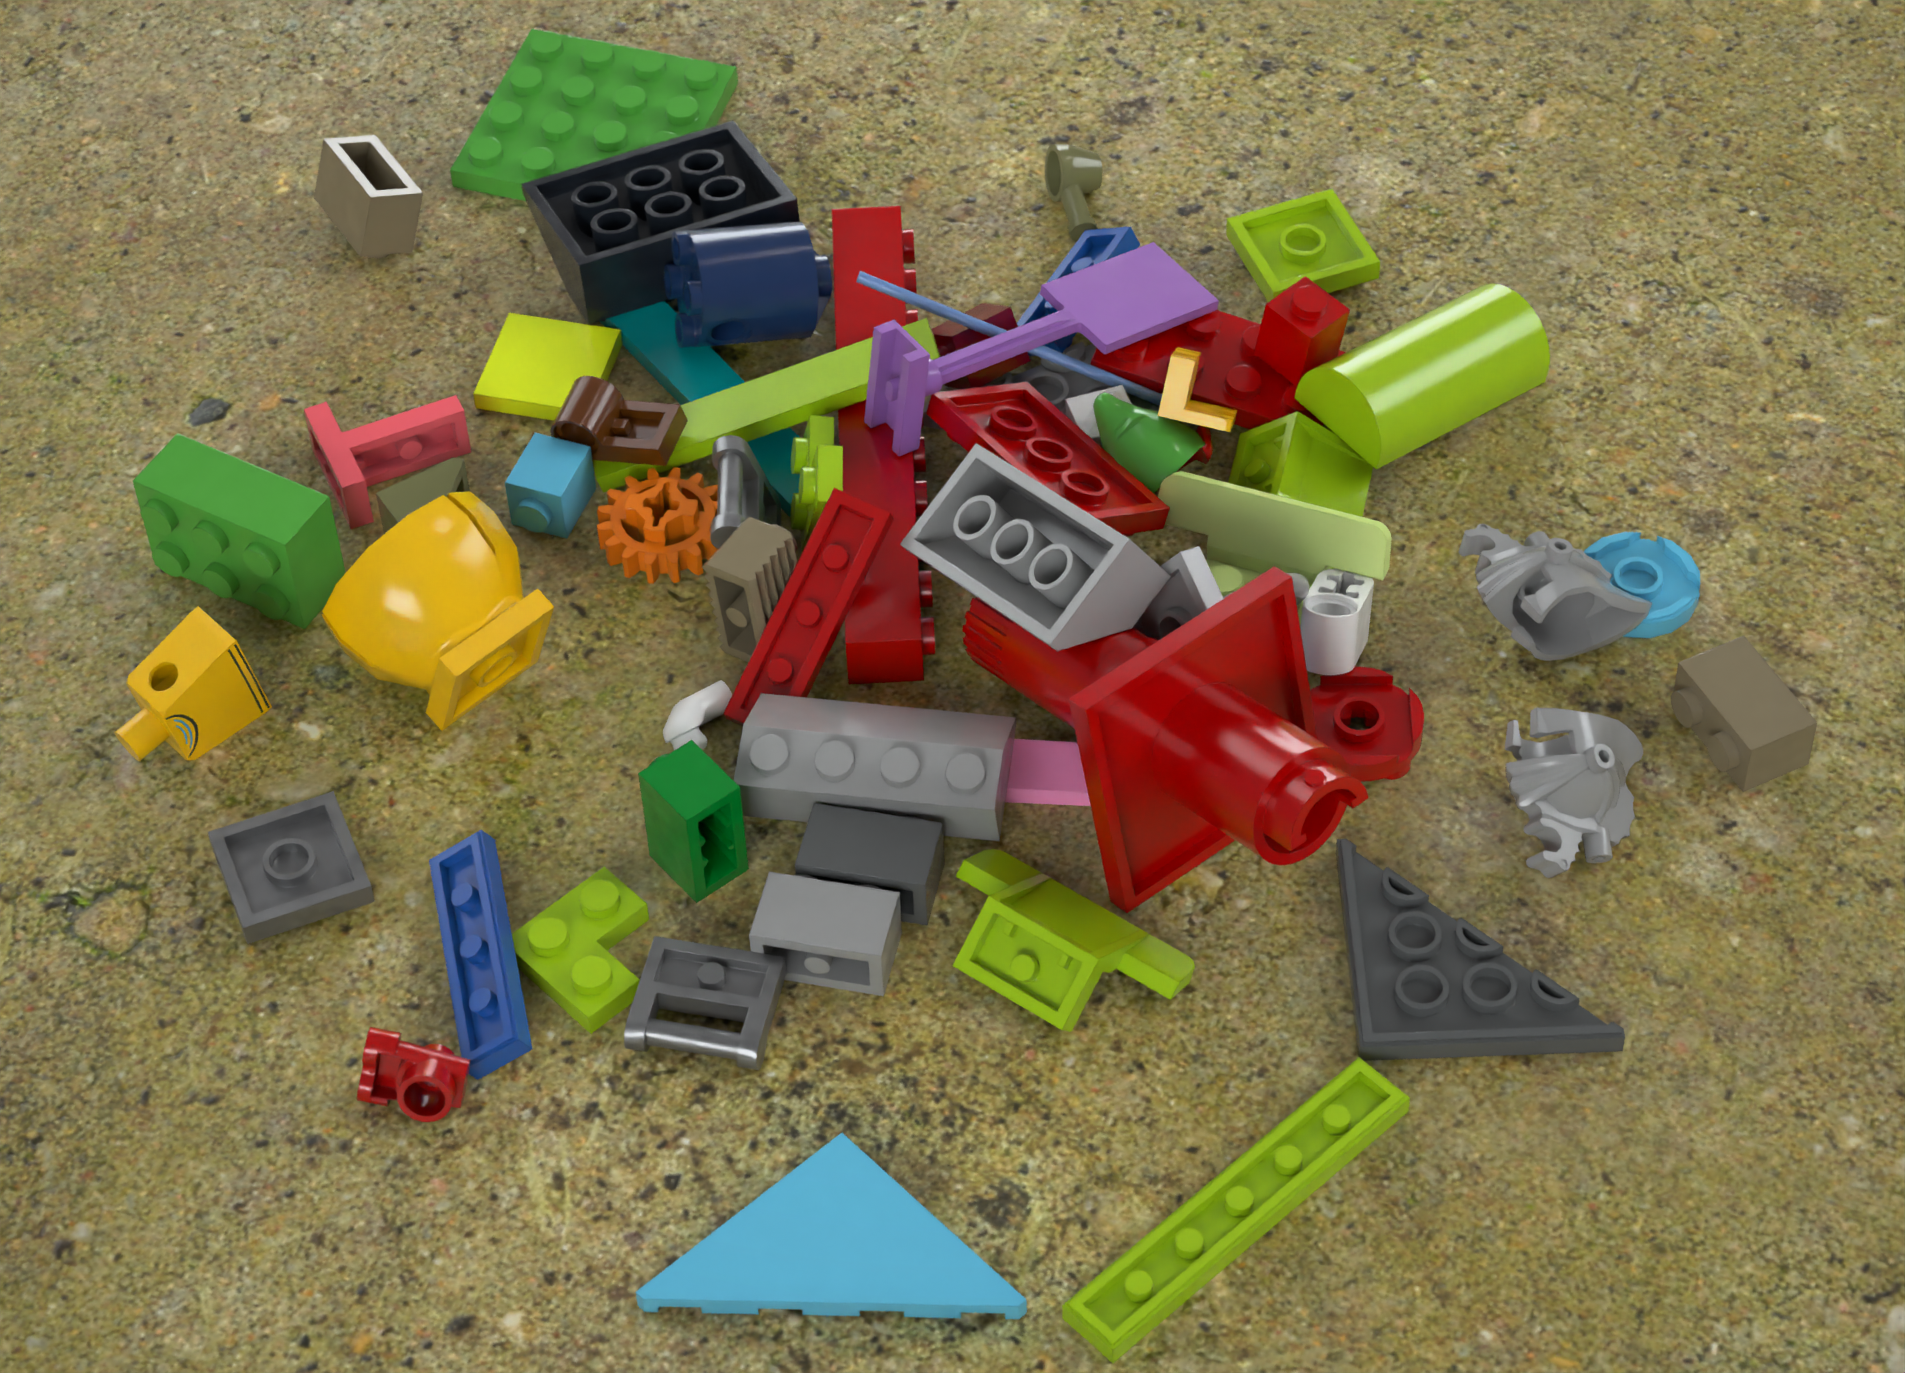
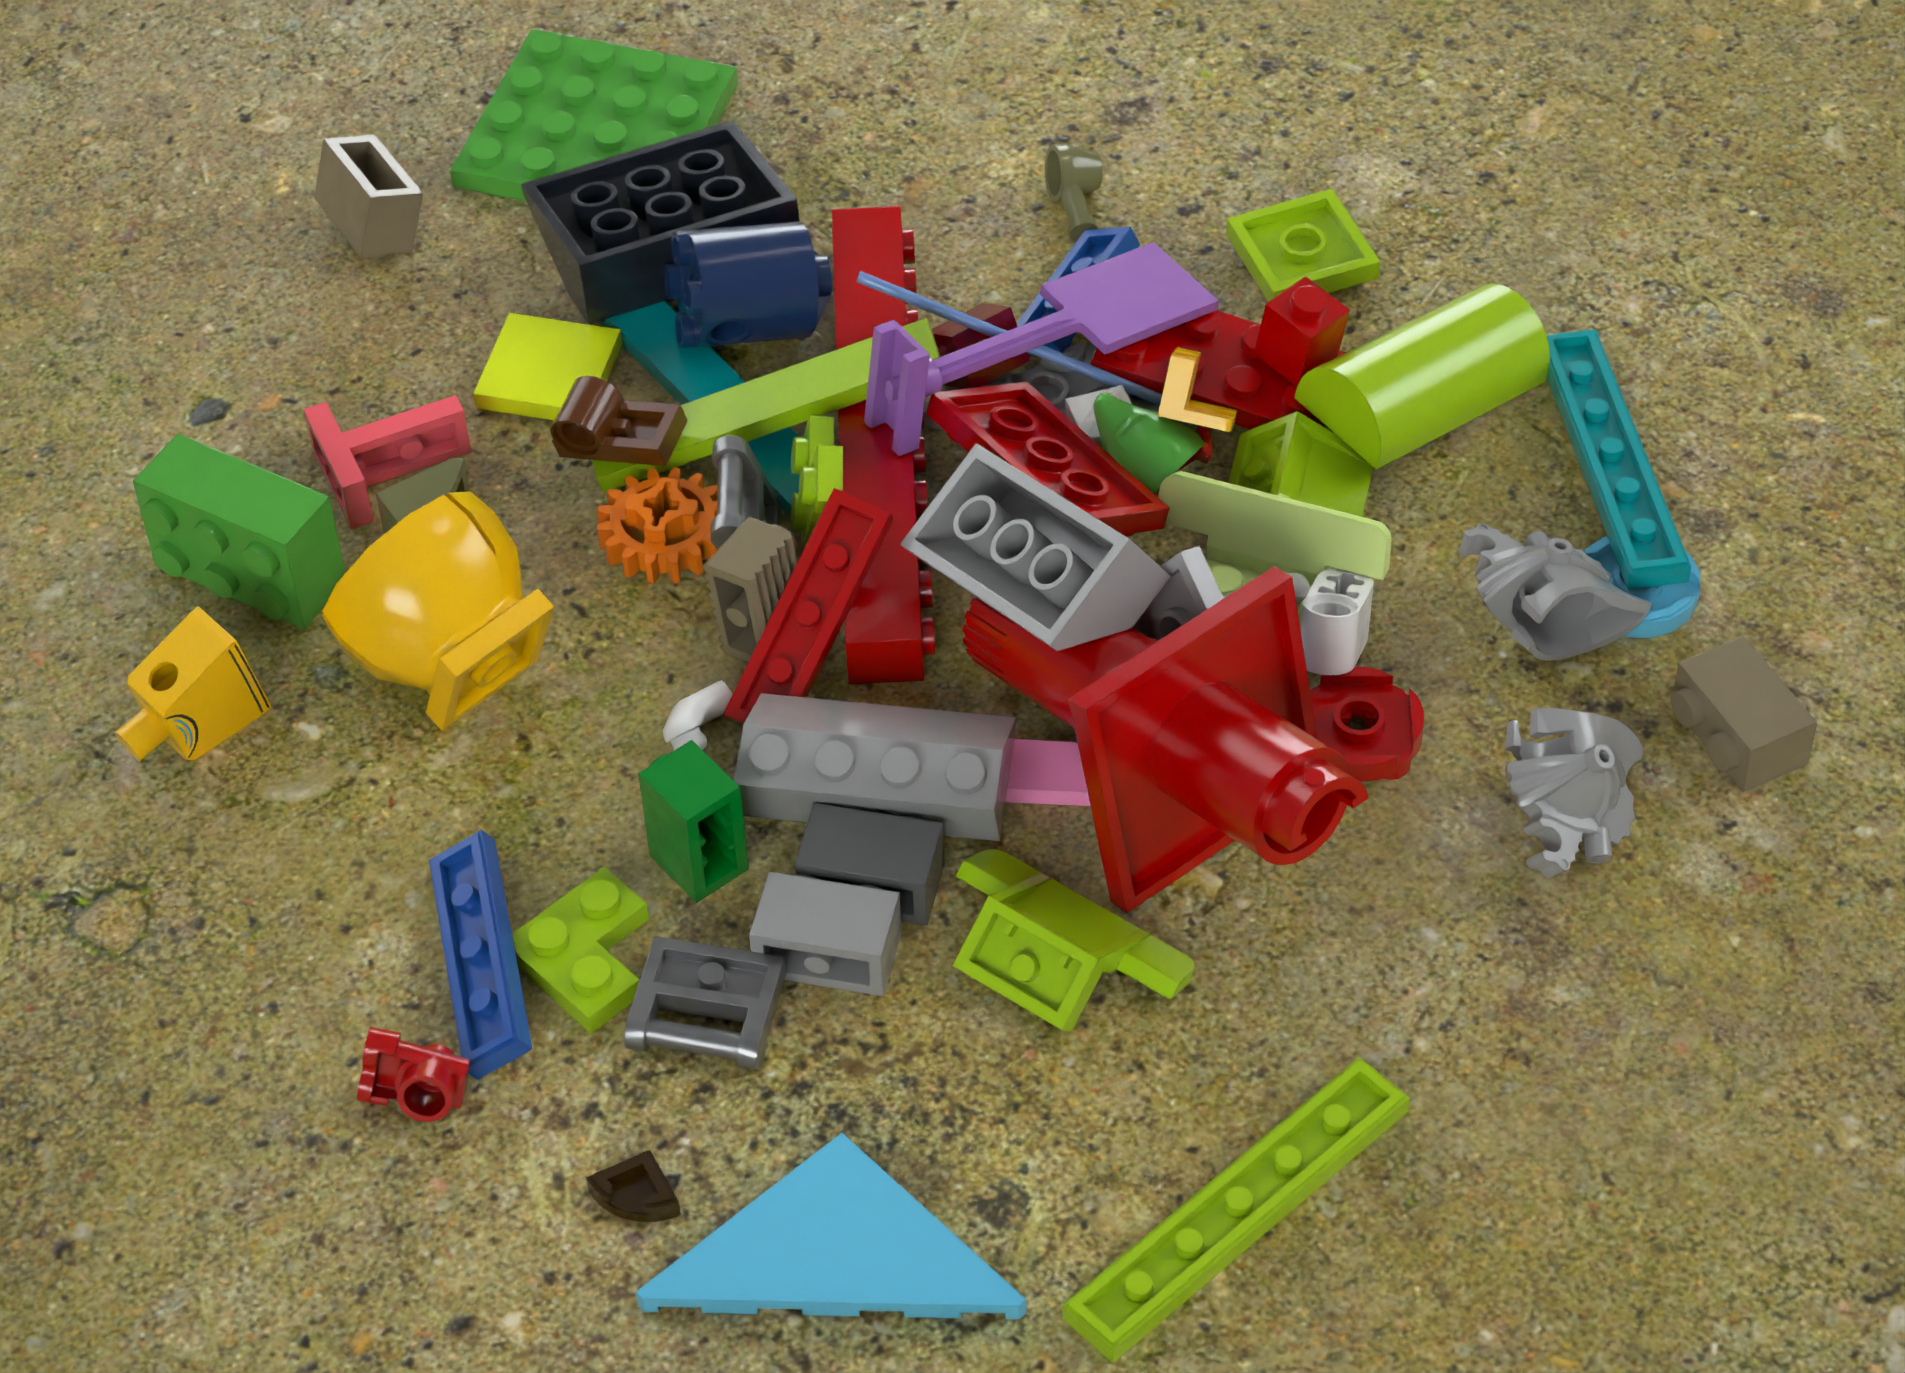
(291, 867): flat silver plate -> none
(550, 485): medium azure brick -> none
(635, 1190): none -> dark brown tile
(1442, 984): dark grey tile -> none
(1614, 462): none -> teal tile

